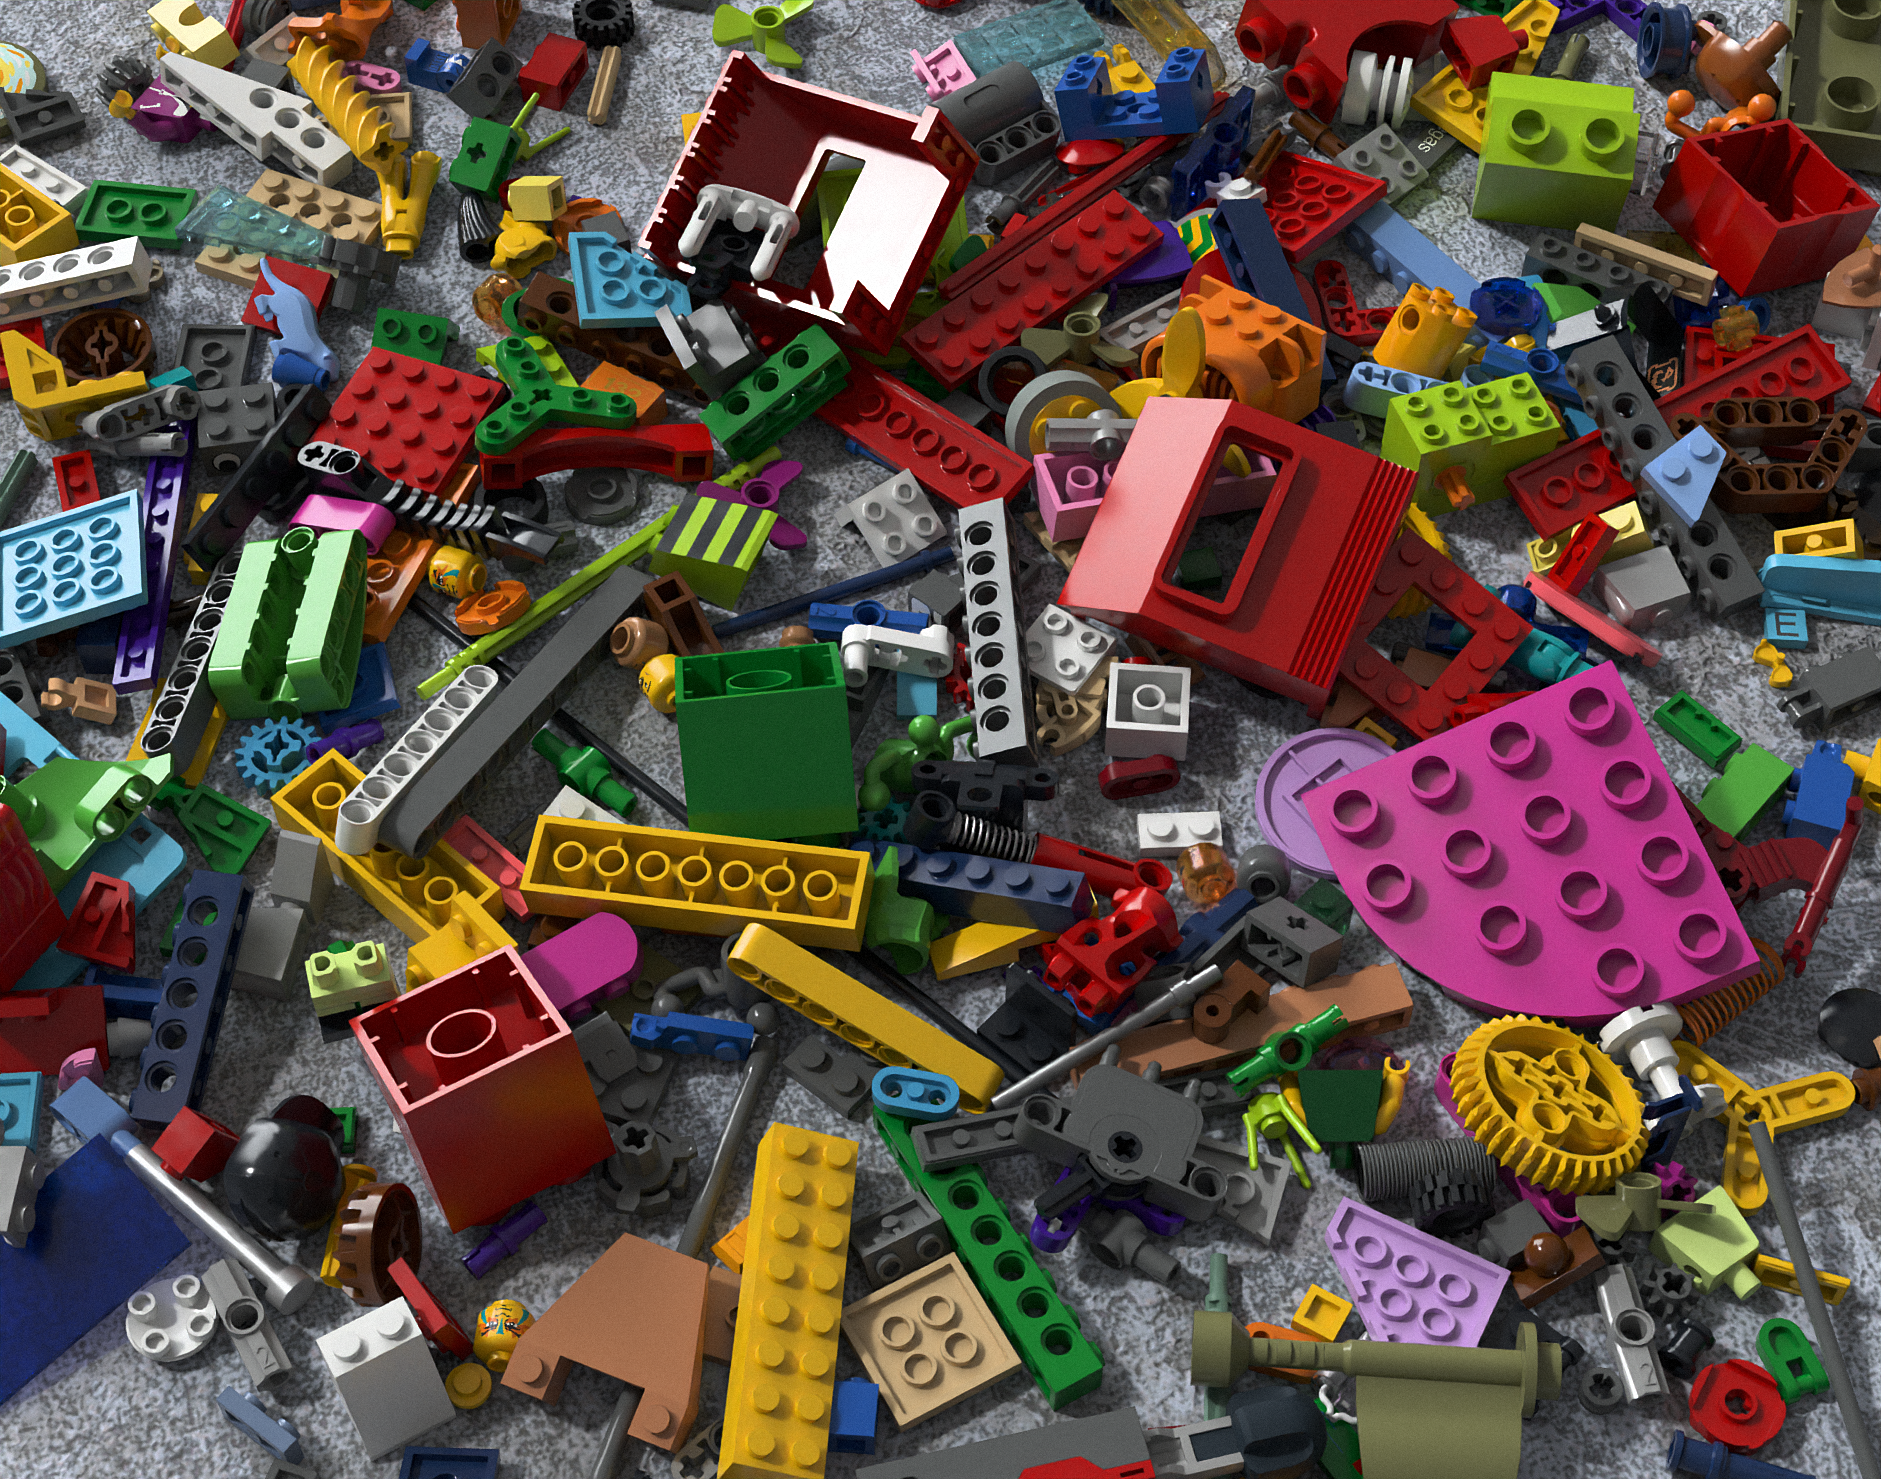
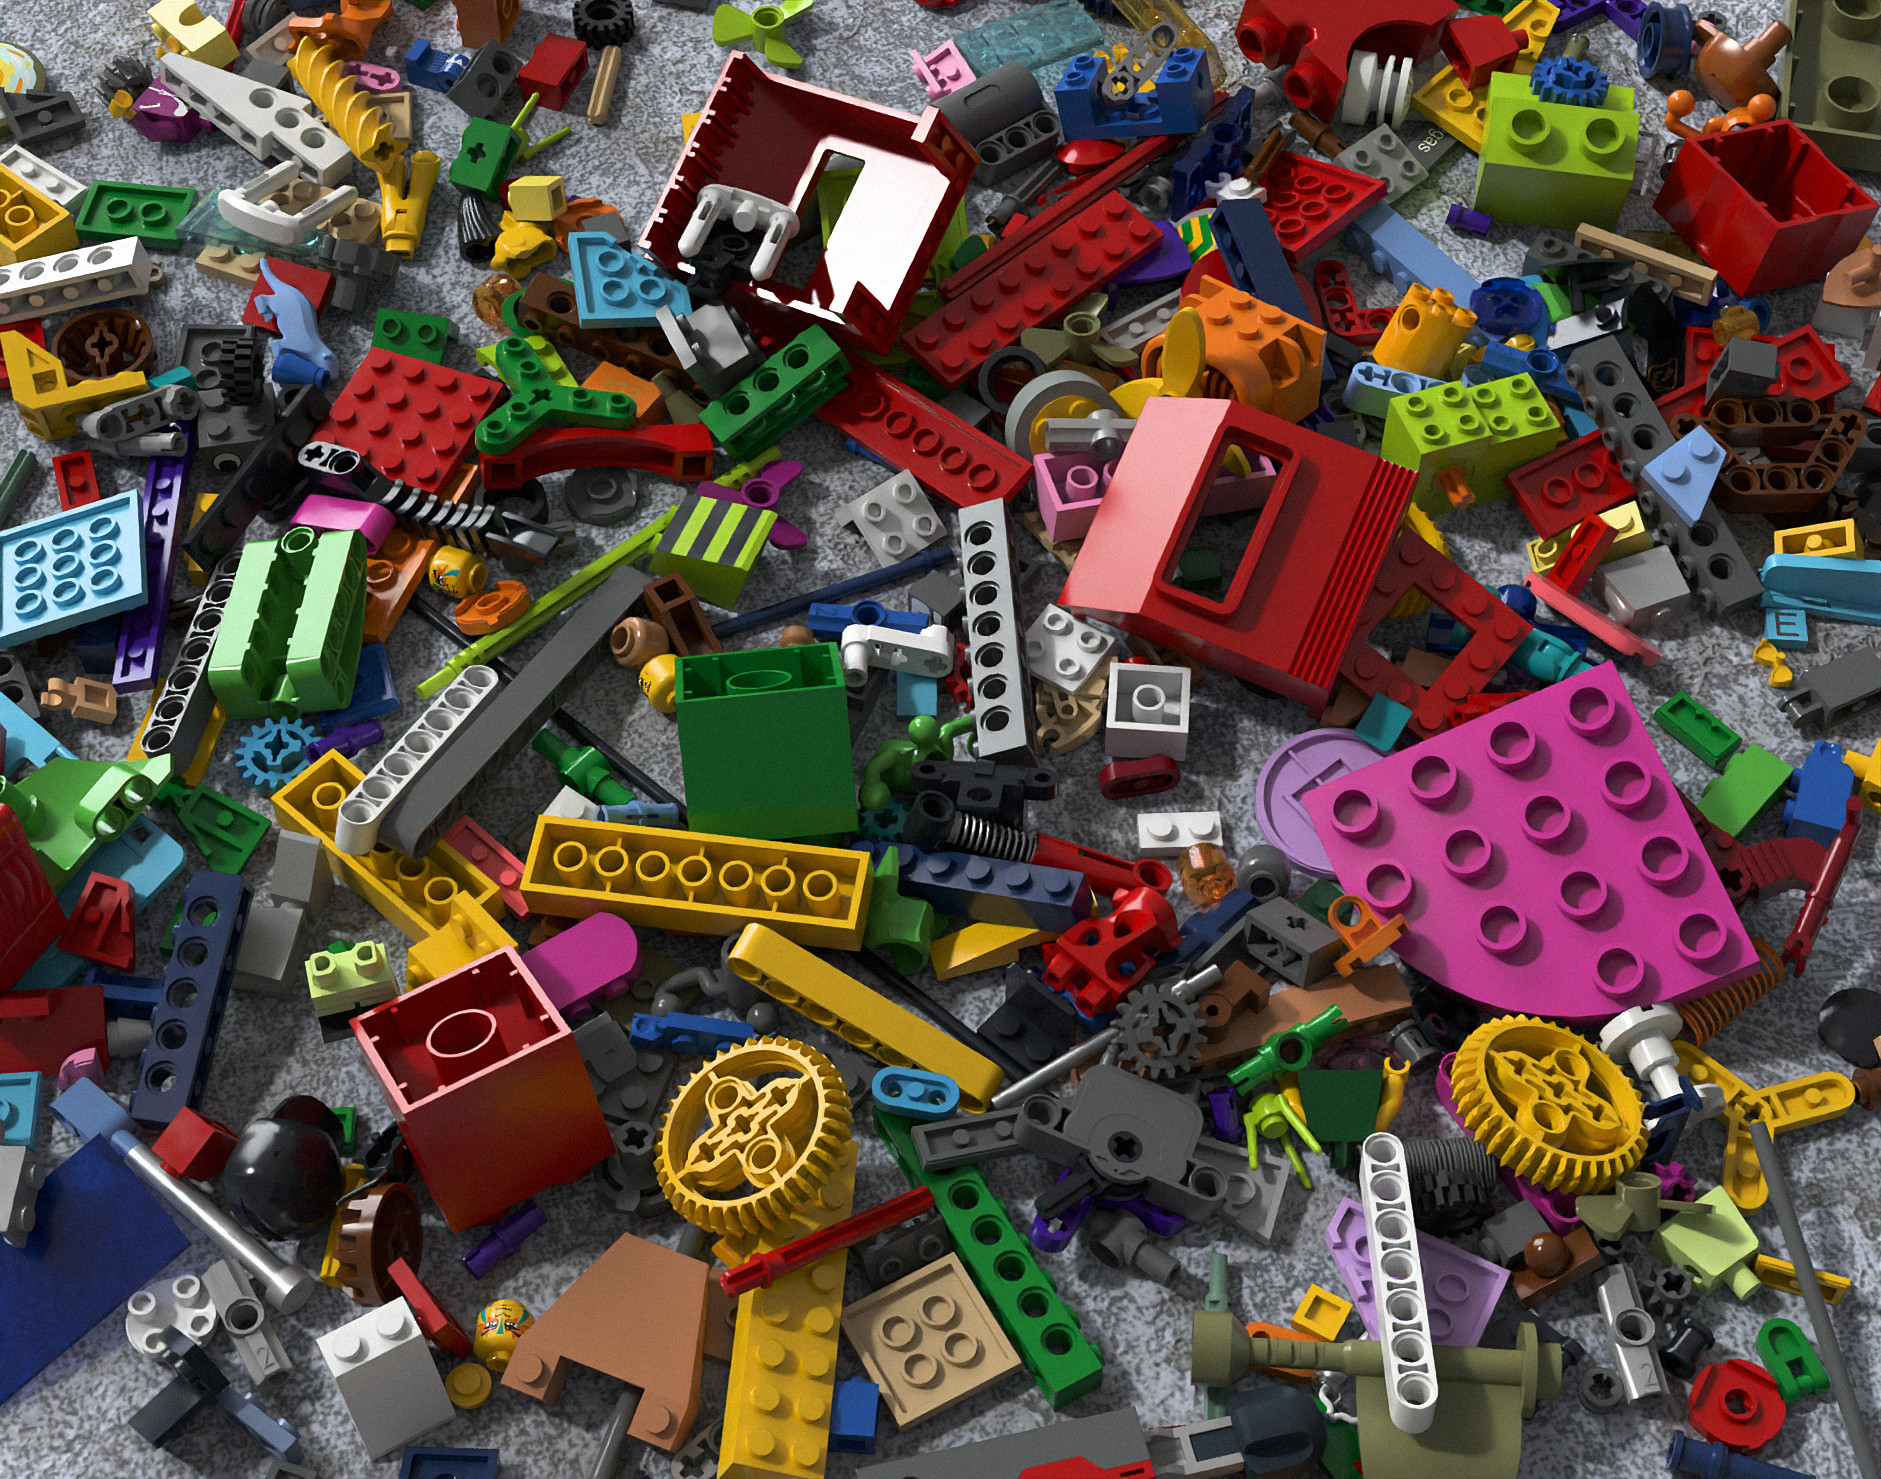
(193, 1390): none -> black bracket
(241, 371): none -> black tyre
(267, 220): none -> white piece
(384, 1161): none -> black animal
(658, 815): none -> medium blue pin
(680, 406): none -> olive cone
(753, 1136): none -> yellow gear
(767, 1267): none -> red axle
(1128, 76): none -> light grey beam
(1163, 1048): none -> dark grey gear
(1225, 1115): none -> dark purple pin
(1366, 937): none -> orange tile
(1383, 723): none -> teal slope
(1398, 1297): none -> white beam
(1413, 1047): none -> dark grey bush
(1443, 1018): none -> black dish
(1468, 219): none -> dark purple pin
(1569, 82): none -> blue gear
(1585, 277): none -> black shield
(1742, 371): none -> dark grey brick

